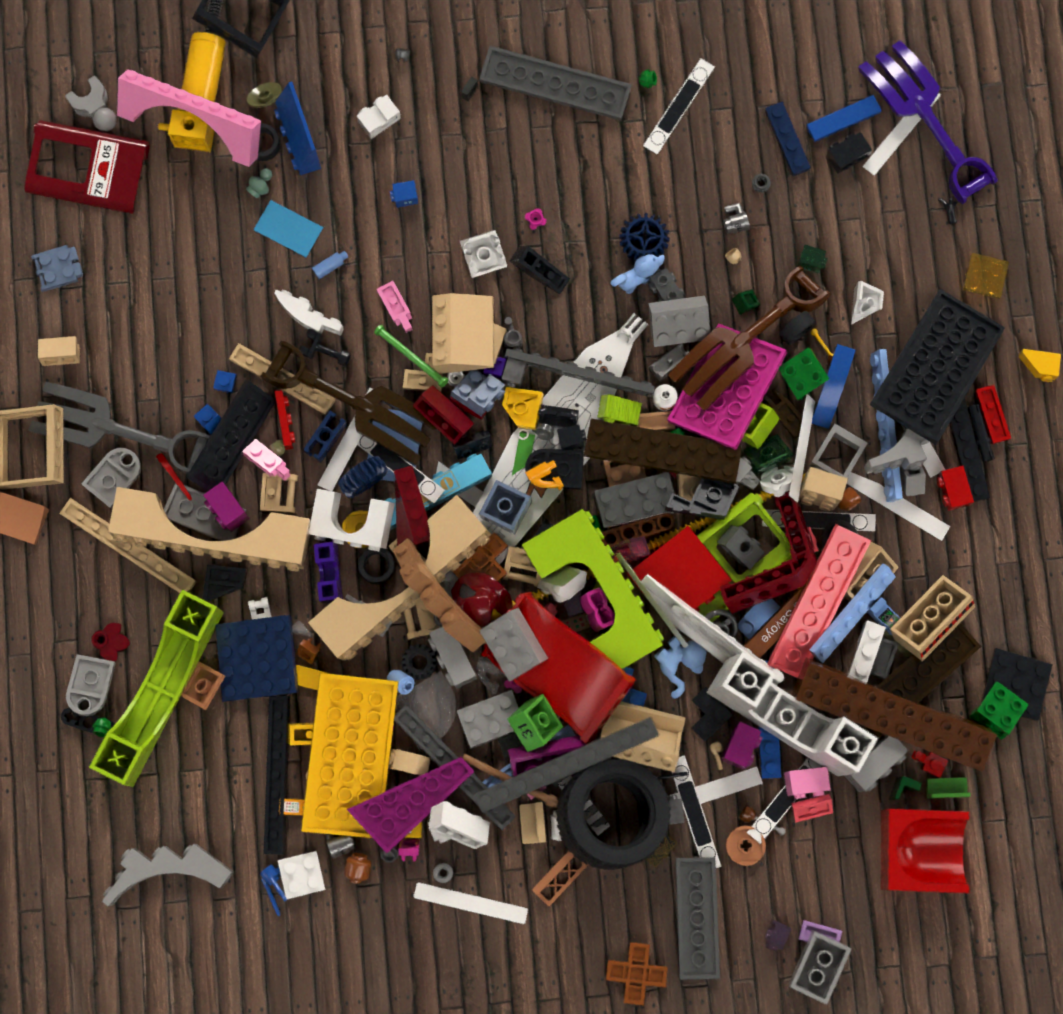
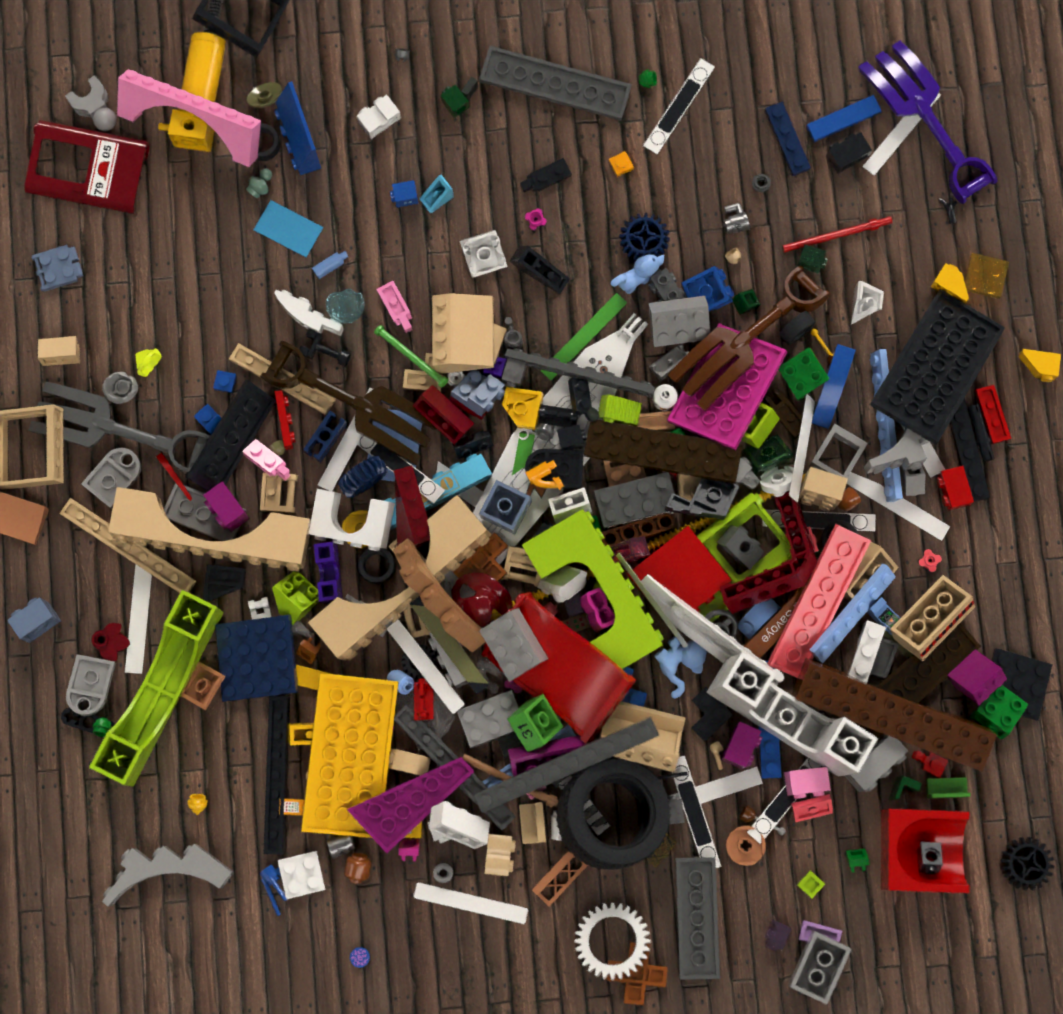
(33, 619): none -> sand blue brick
(120, 387): none -> light grey hair
(138, 621): none -> white sticker
(147, 360): none -> neon yellow piece
(197, 803): none -> yellow plate
(295, 596): none -> lime slope
(345, 306): none -> clear light blue piece
(360, 957): none -> blue tile
(391, 856): dark grey plate -> none
(423, 700): none -> red hinge
(425, 666): none -> white sticker
(437, 194): none -> medium azure slope
(450, 646): none -> olive sticker
(454, 100): none -> dark green brick
(498, 855): none -> tan brick
(546, 176): none -> black hinge
(568, 504): none -> white brick
(581, 399): none -> black hinge
(588, 331): none -> bright green sticker
(621, 164): none -> light orange plate
(635, 957): none -> white piece
(712, 286): none -> blue plate
(810, 884): none -> lime plate
(857, 858): none -> green tile
(871, 225): none -> red bar
(931, 566): none -> coral plate
(933, 851): none -> black brick
(952, 282): none -> yellow slope
(977, 677): none -> magenta brick
(1011, 857): none -> black gear

